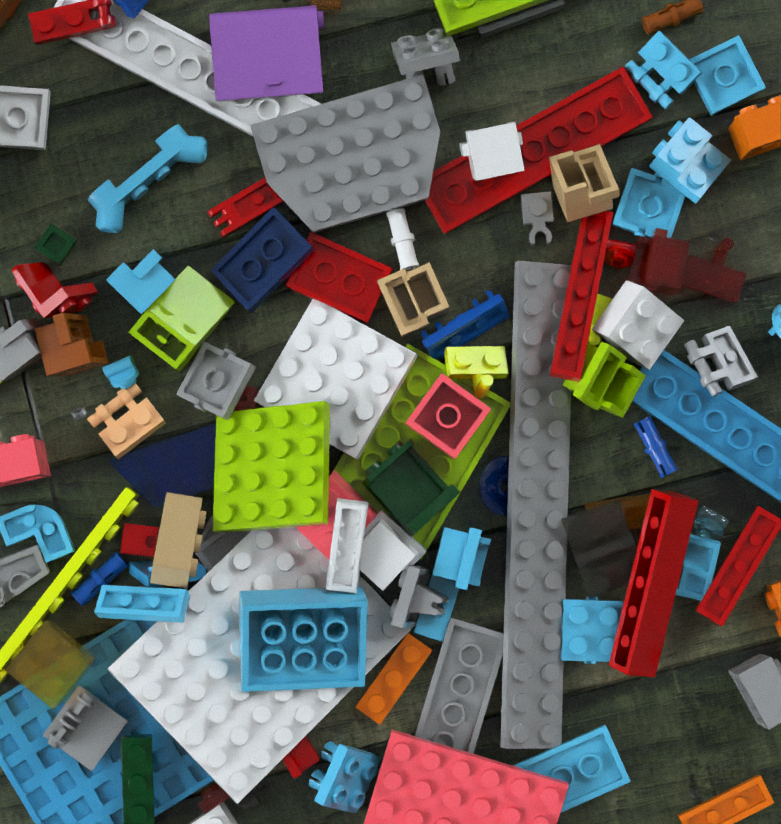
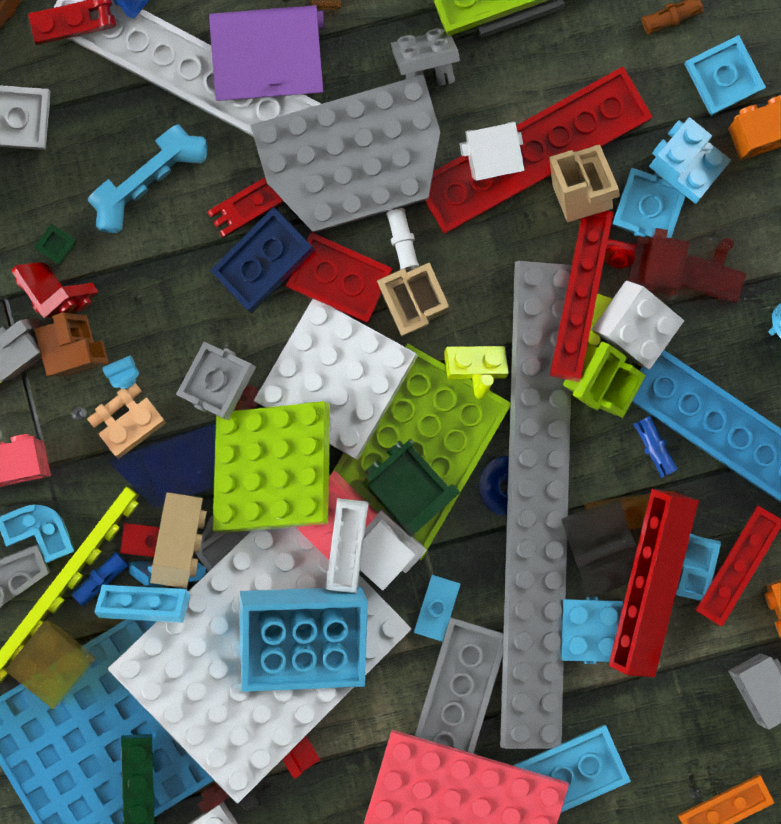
(85, 728): light grey hinge -> none
(142, 283): medium azure plate -> none
(182, 318): lime slope -> none
(346, 778): medium azure plate -> none
(393, 678): orange plate -> none
(415, 597): light grey plate -> none
(448, 416): coral brick -> none
(461, 556): medium azure plate -> none
(466, 326): blue plate -> none
(537, 212): light grey plate -> none
(669, 63): medium azure plate -> none
(709, 523): clear light blue plate -> none
(728, 358): light grey plate -> none

